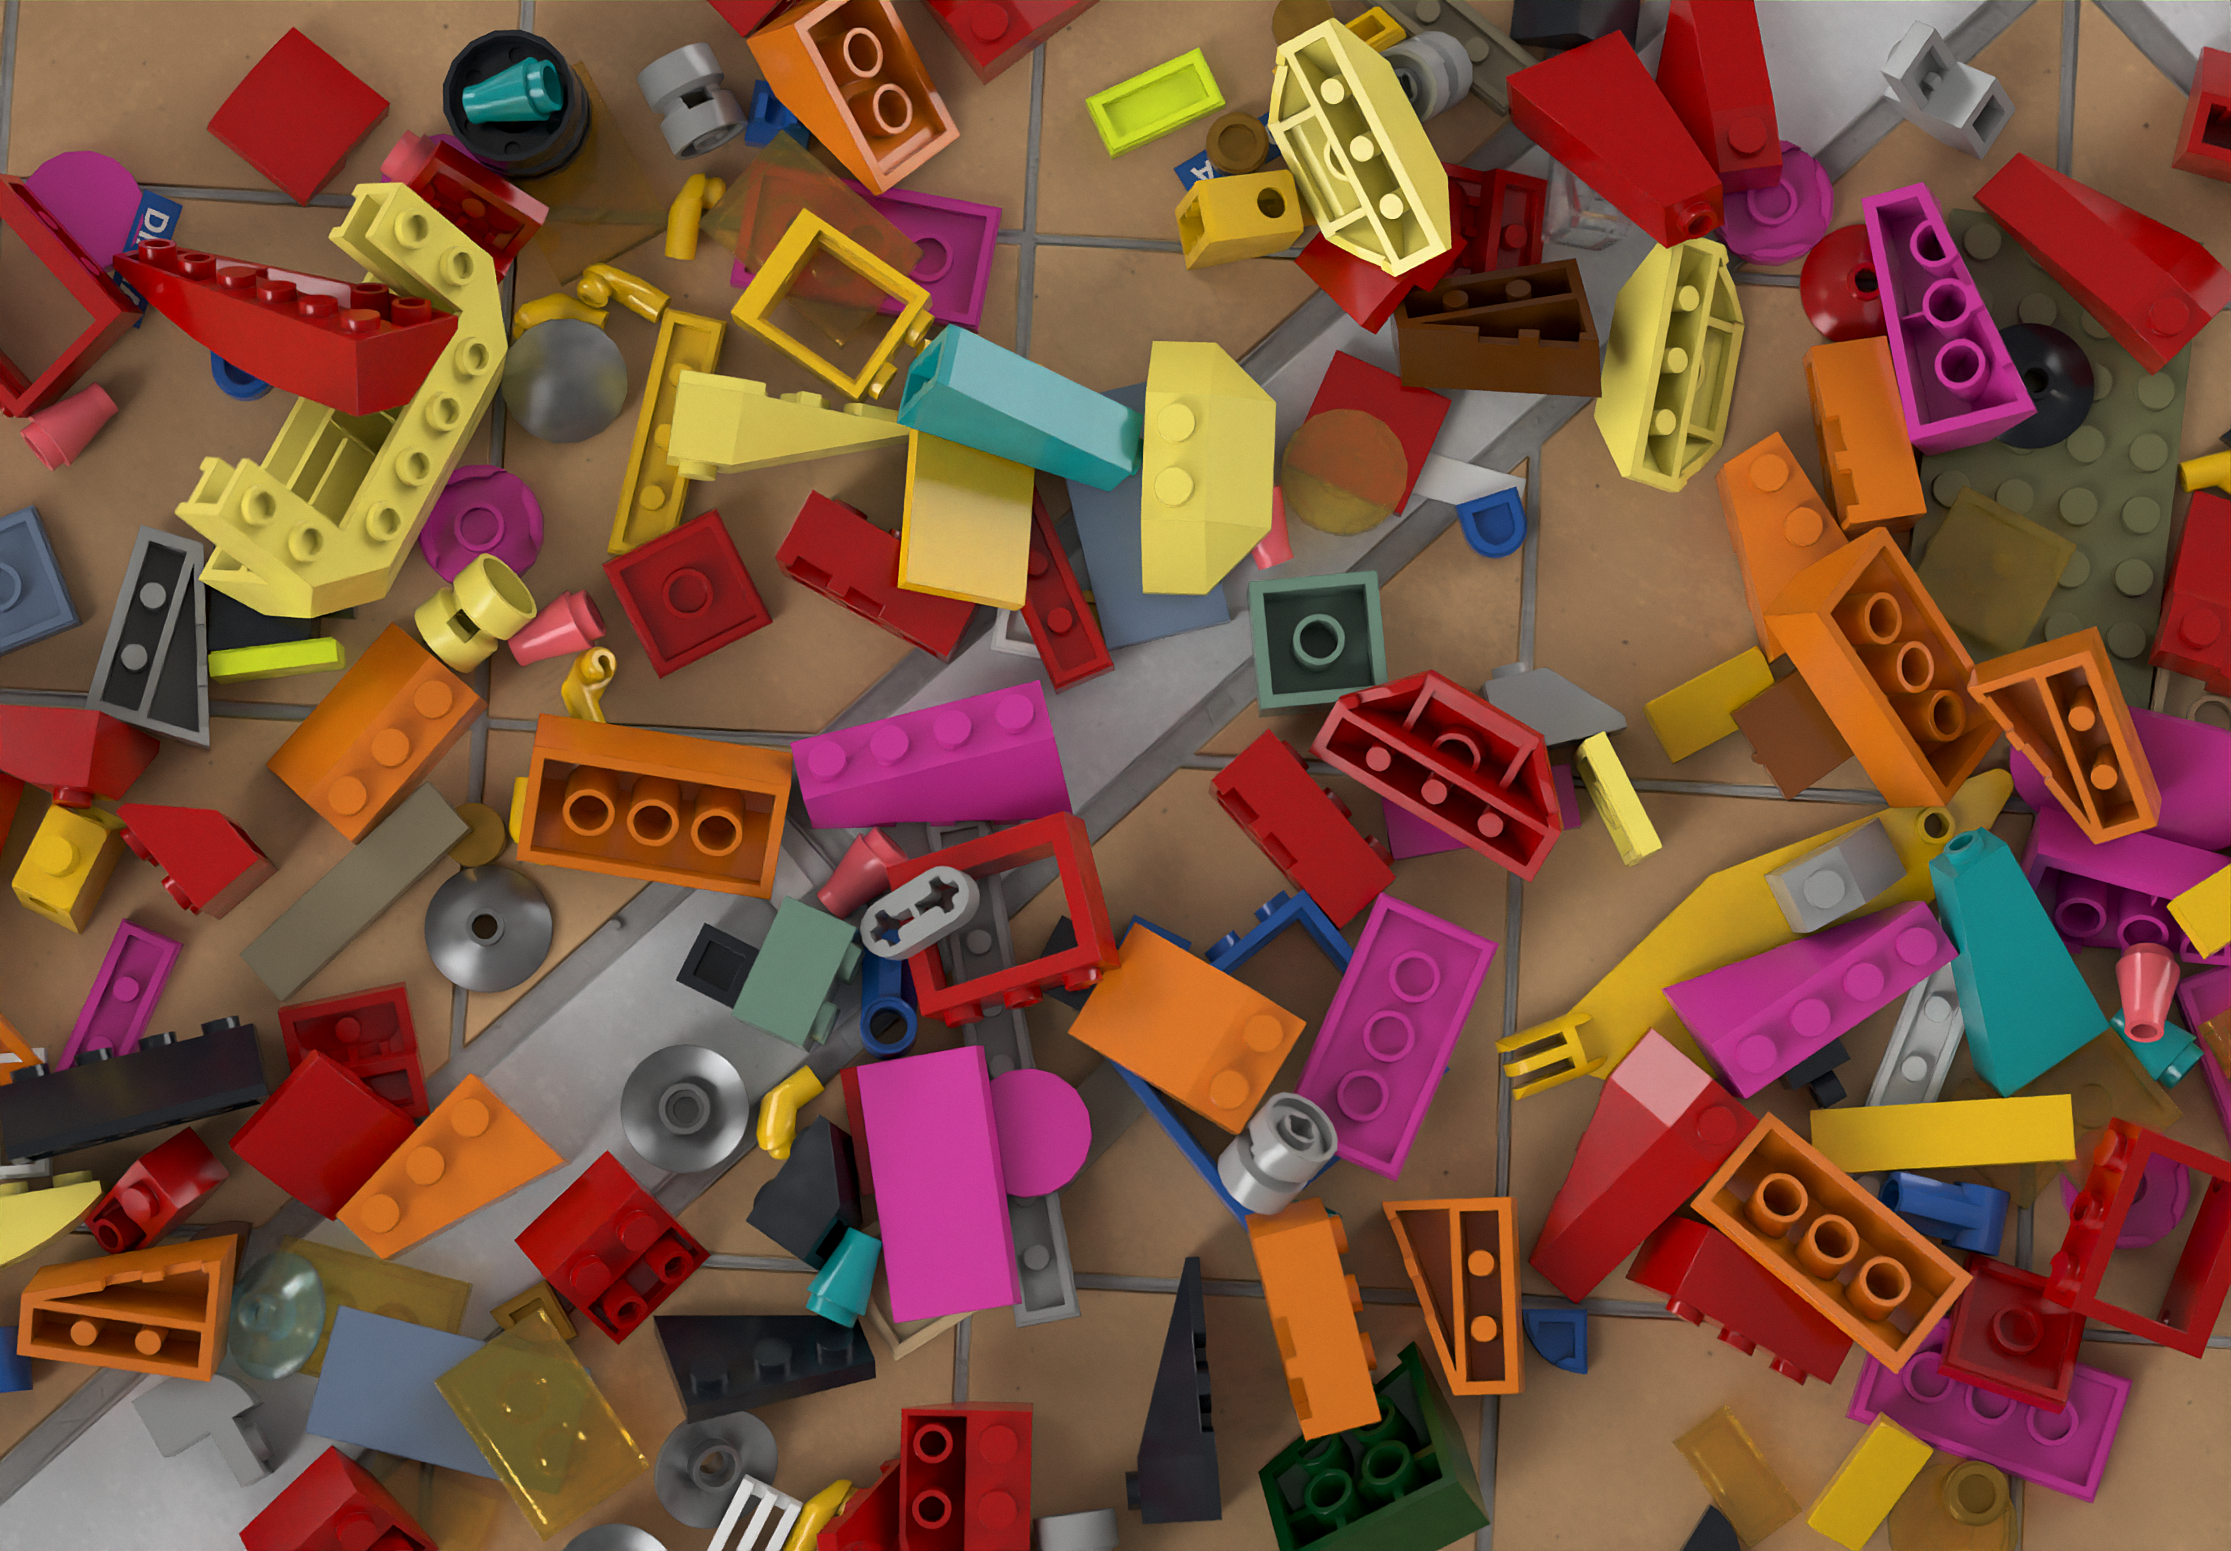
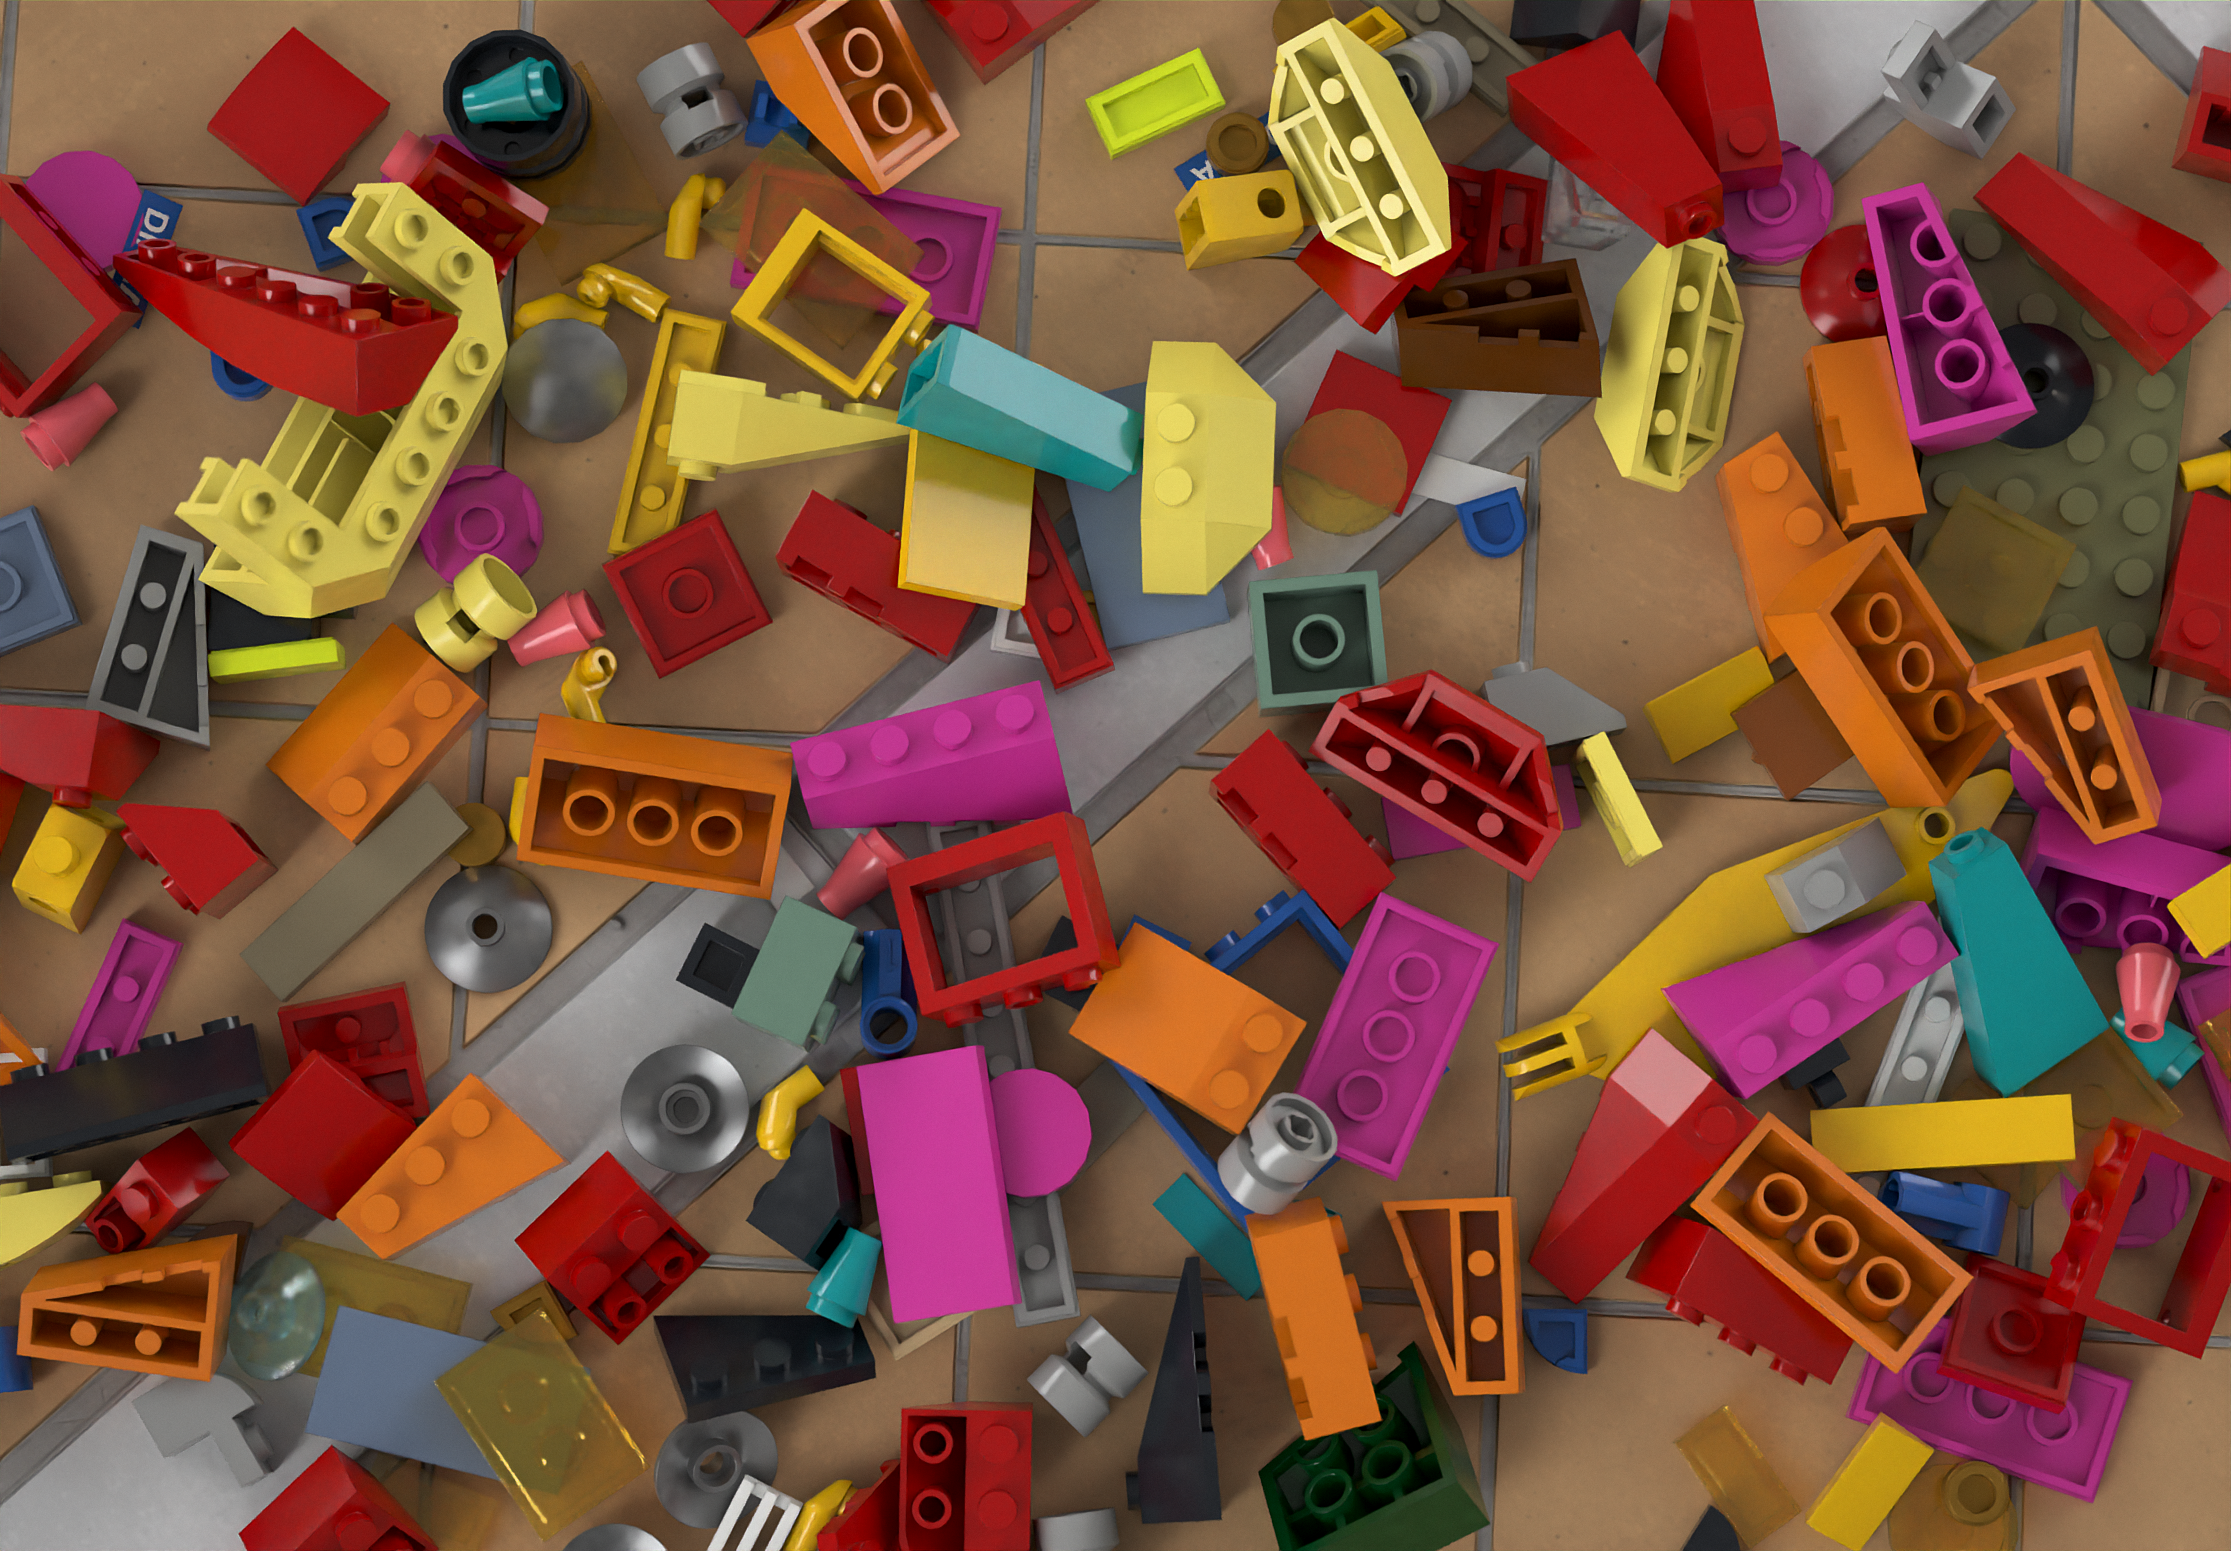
(317, 223): none -> blue tile
(912, 901): light grey beam -> none
(1087, 1376): none -> light grey wheel
(1211, 1234): none -> teal sticker

